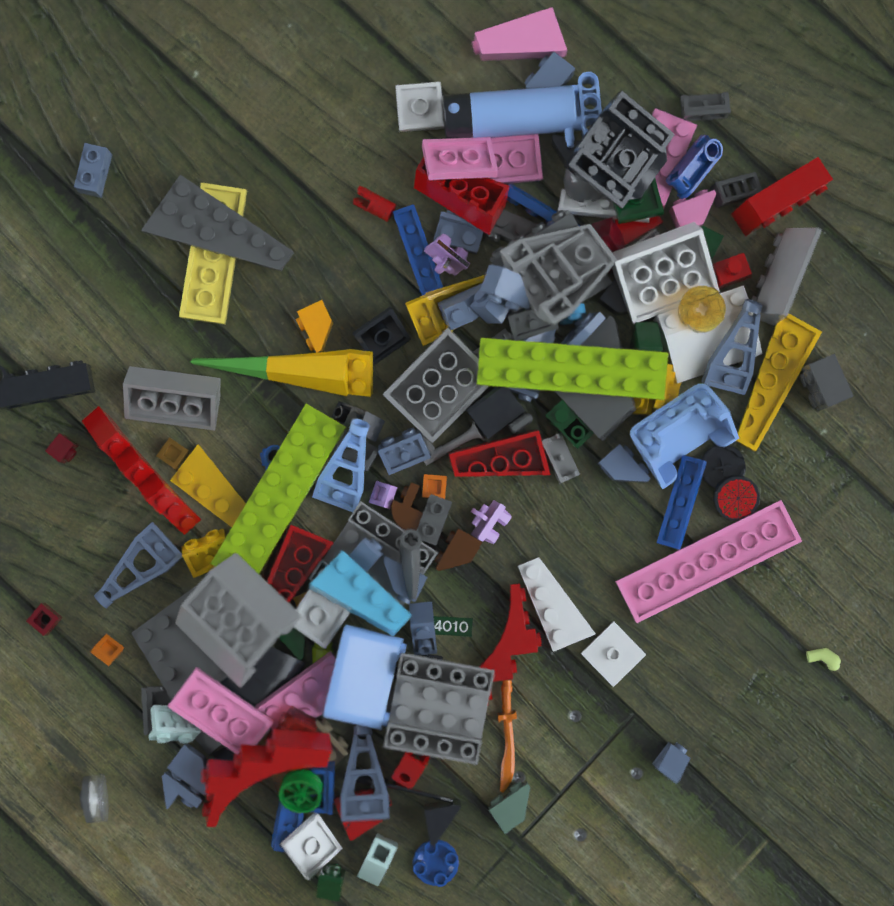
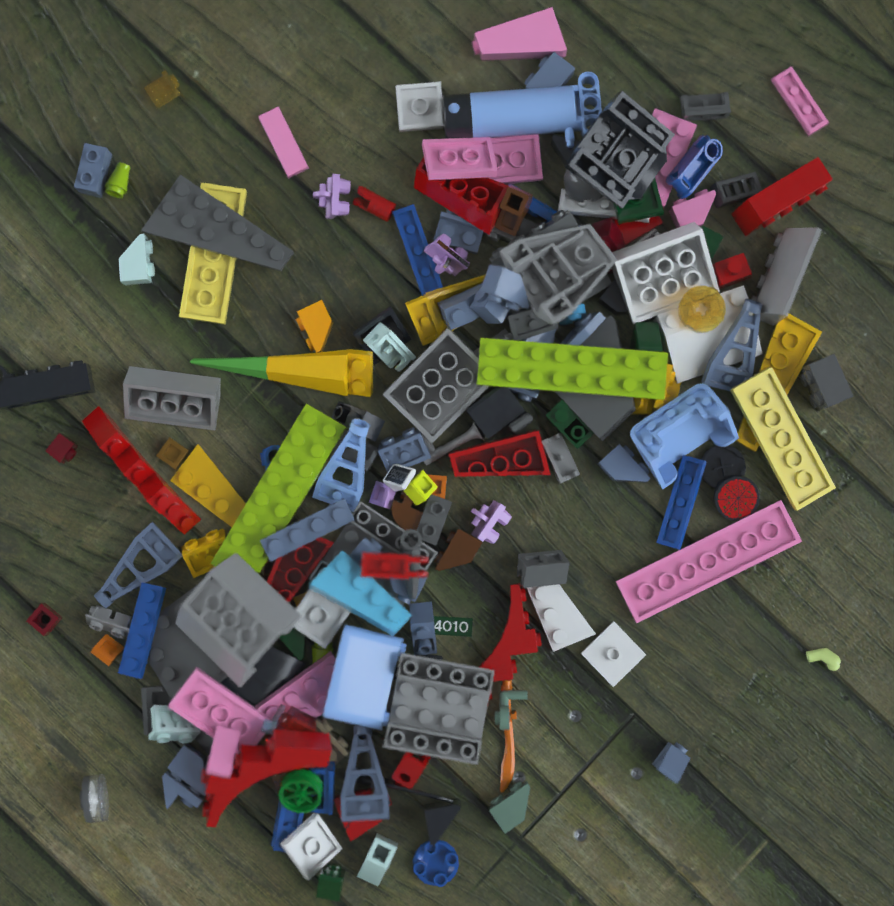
(101, 621): none -> light grey hinge
(118, 181): none -> lime cone
(135, 262): none -> light aqua slope
(142, 630): none -> blue plate
(163, 89): none -> clear yellow bracket
(223, 752): none -> bright pink tile
(269, 725): none -> clear light blue hand
(283, 142): none -> bright pink tile
(307, 530): none -> sand blue plate
(330, 198): none -> lavender hips
(388, 347): none -> light aqua hinge
(391, 565): none -> red hinge
(399, 477): none -> slope
(420, 488): none -> neon yellow slope
(502, 716): none -> sand green plate
(513, 210): none -> reddish brown brick
(542, 568): none -> dark grey hinge
(782, 438): none -> light yellow plate
(799, 101): none -> bright pink tile

